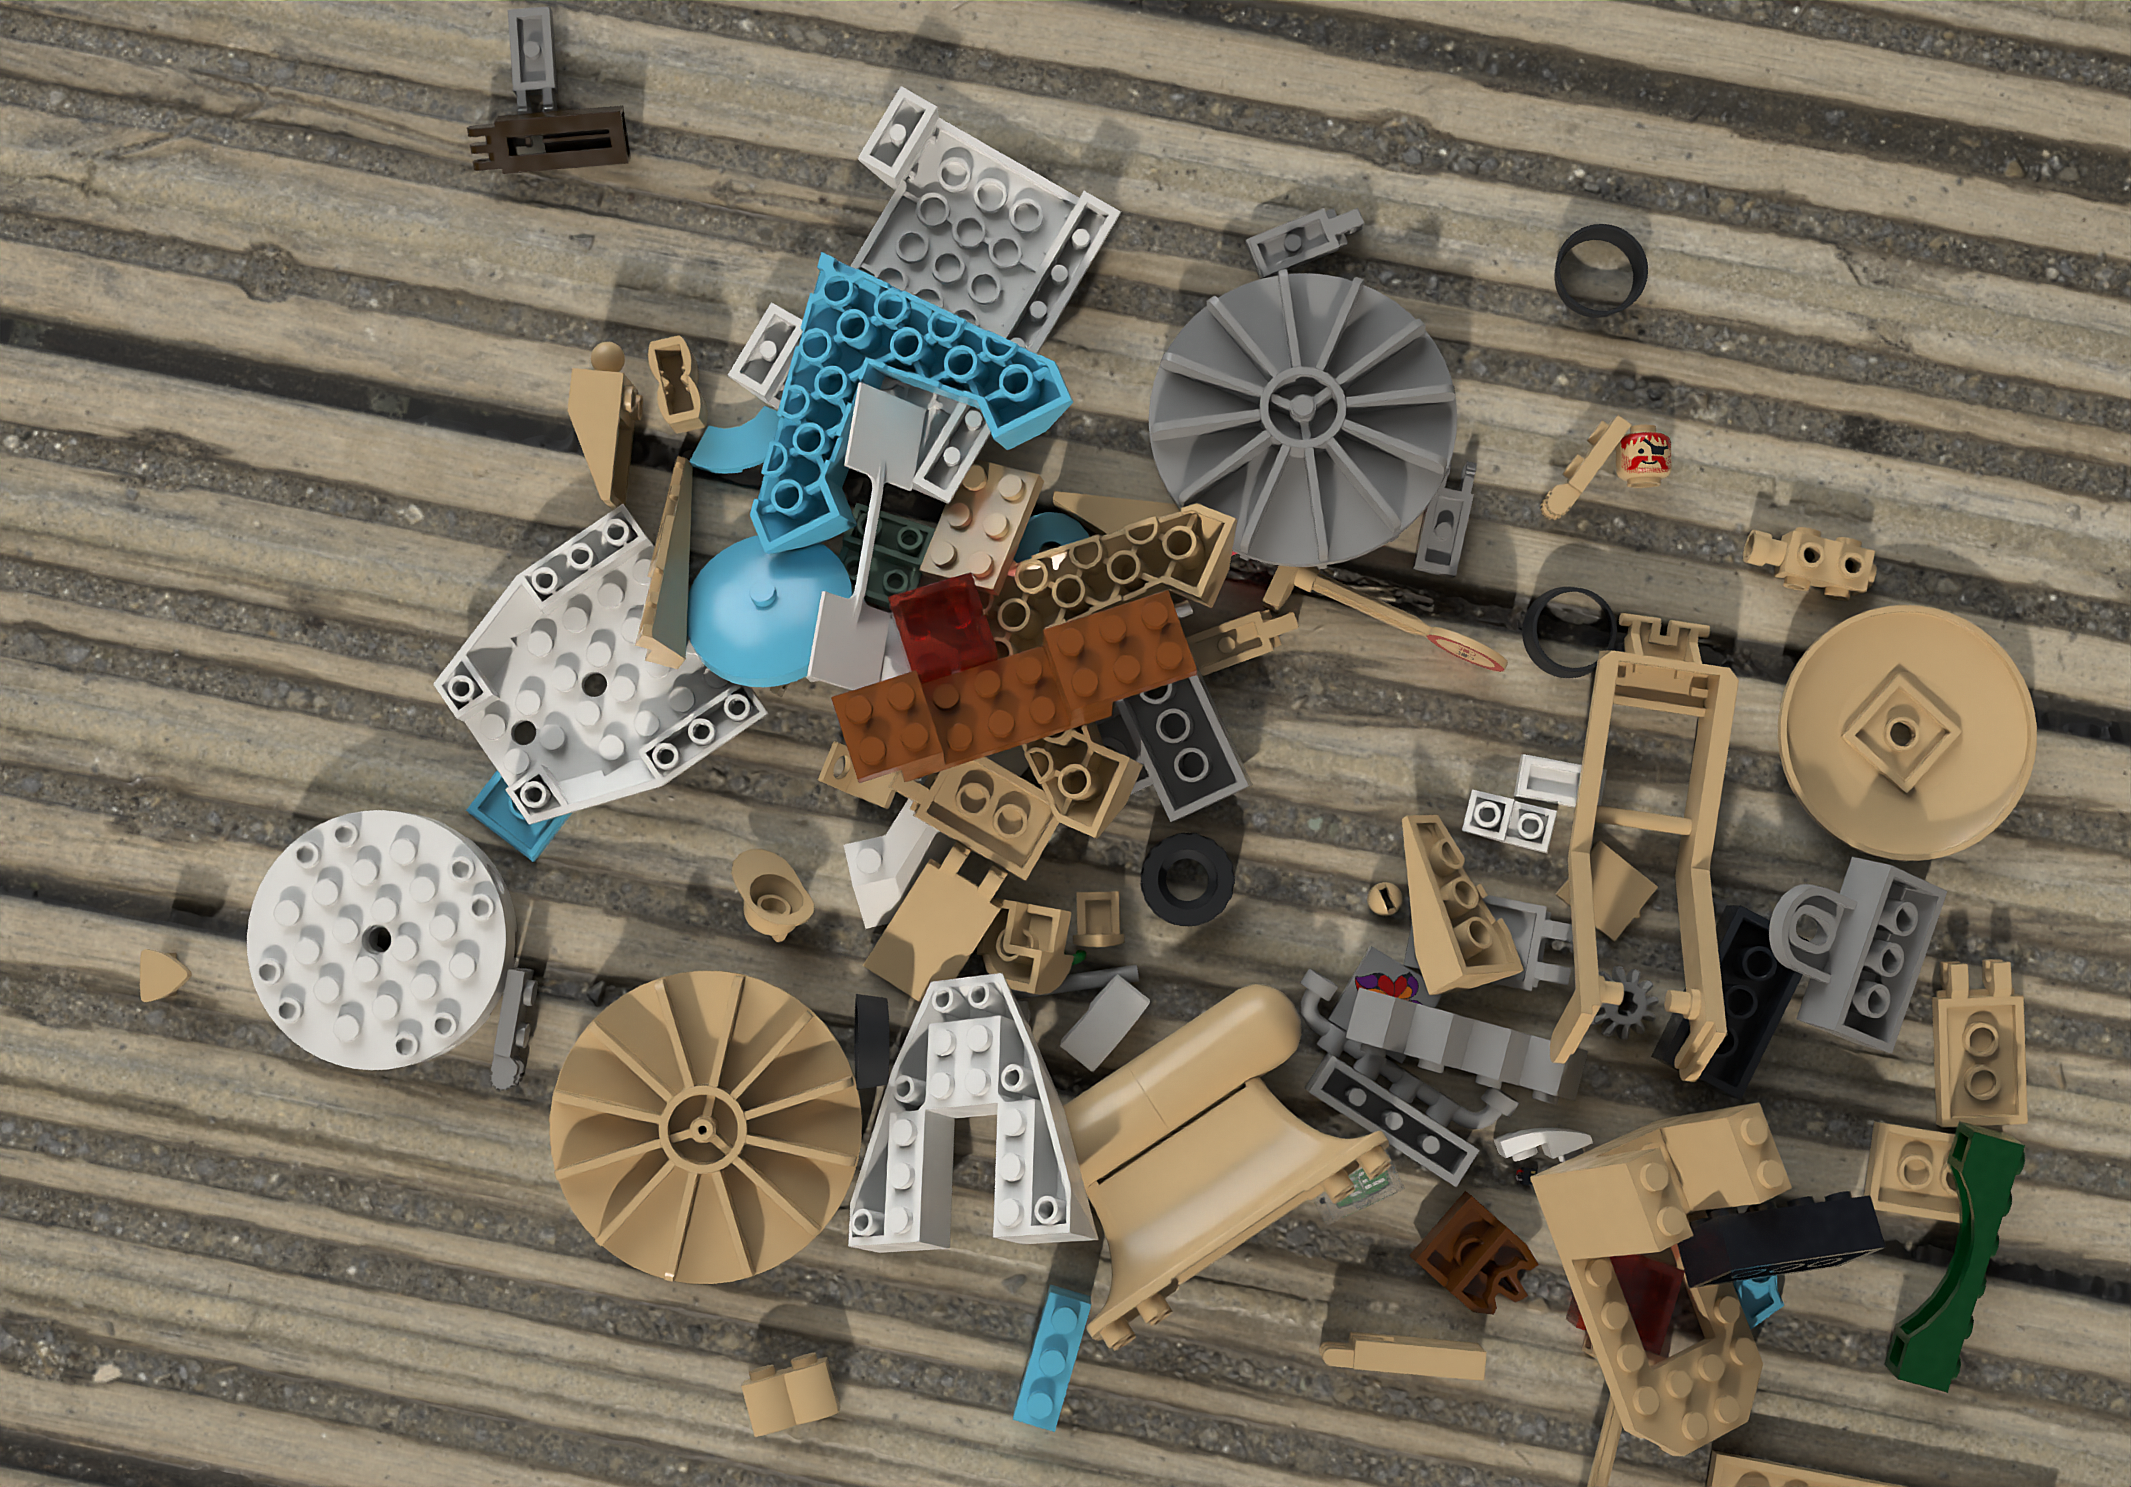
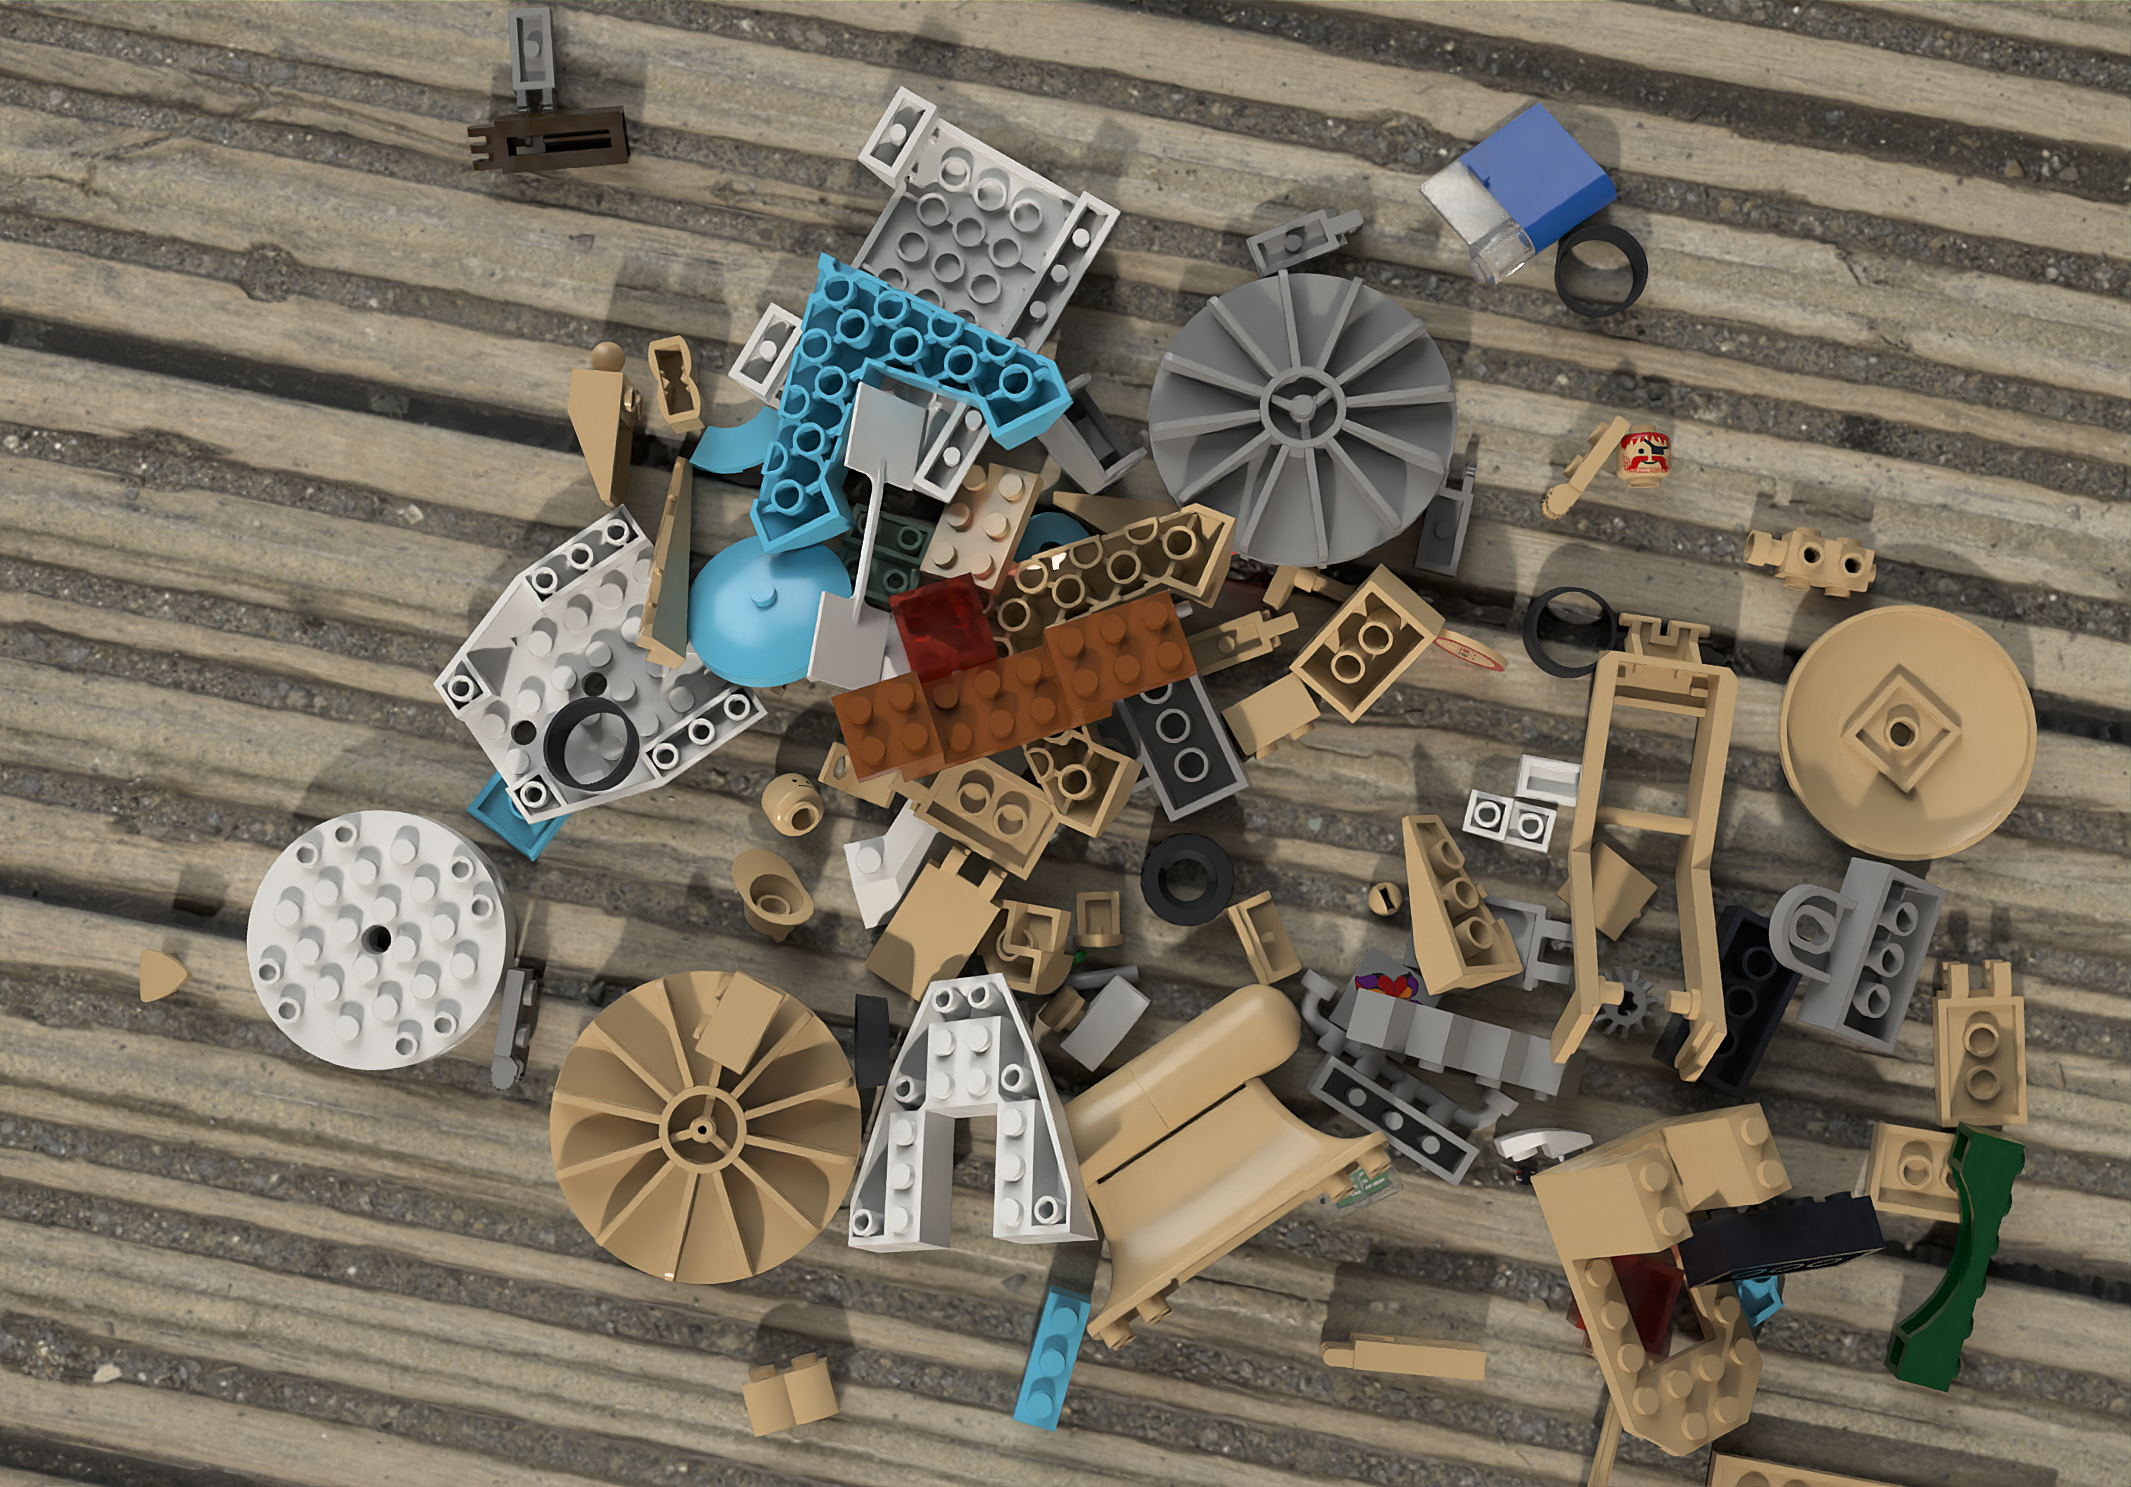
(562, 726): none -> black tyre
(738, 1021): none -> tan brick
(792, 804): none -> tan head
(1063, 1010): none -> tan plate
(1088, 445): none -> light grey piece
(1263, 938): none -> tan hinge
(1269, 716): none -> tan brick
(1367, 643): none -> tan brick
(1475, 1256): reddish brown plate -> none
(1518, 193): none -> door

